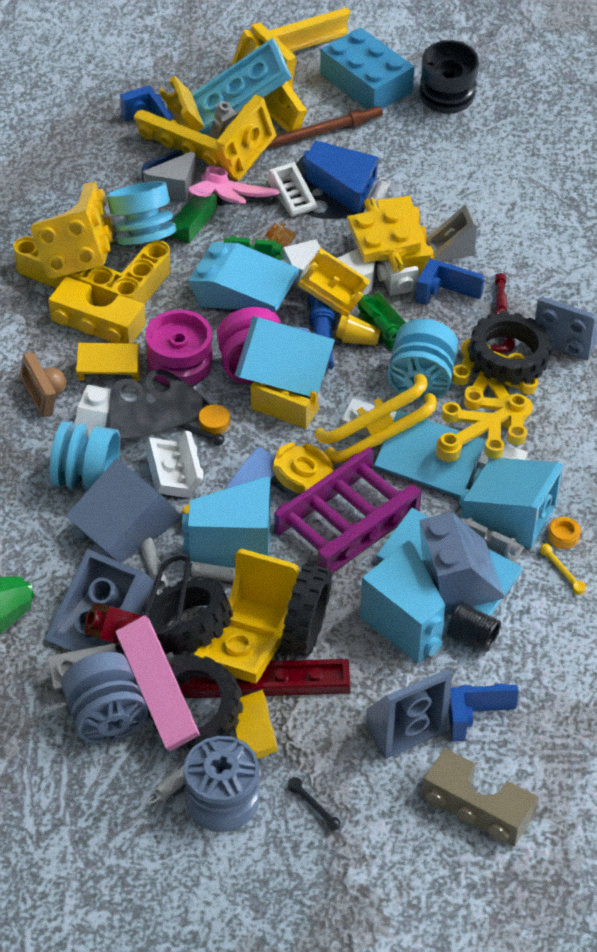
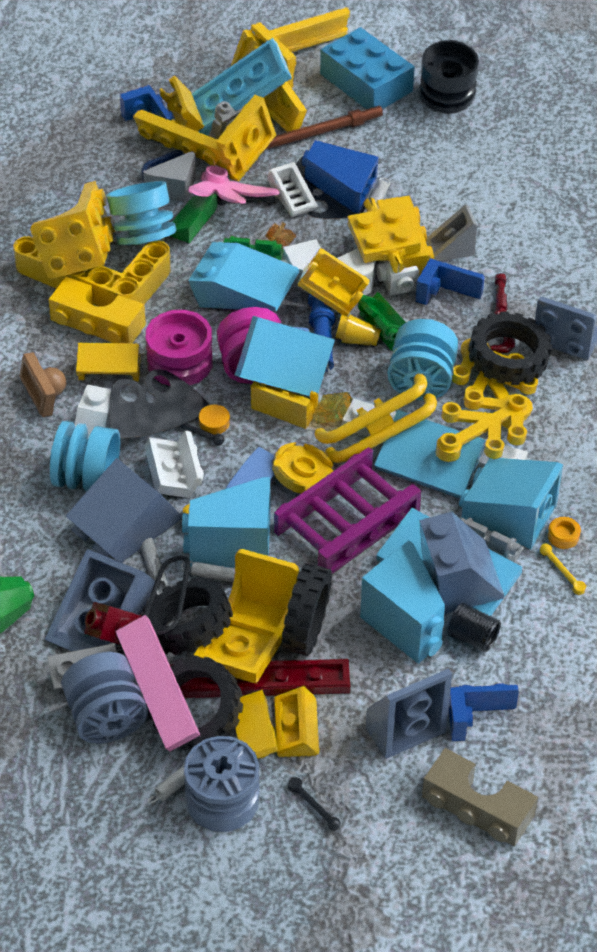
(296, 723): none -> yellow slope
(332, 407): none -> clear yellow tile

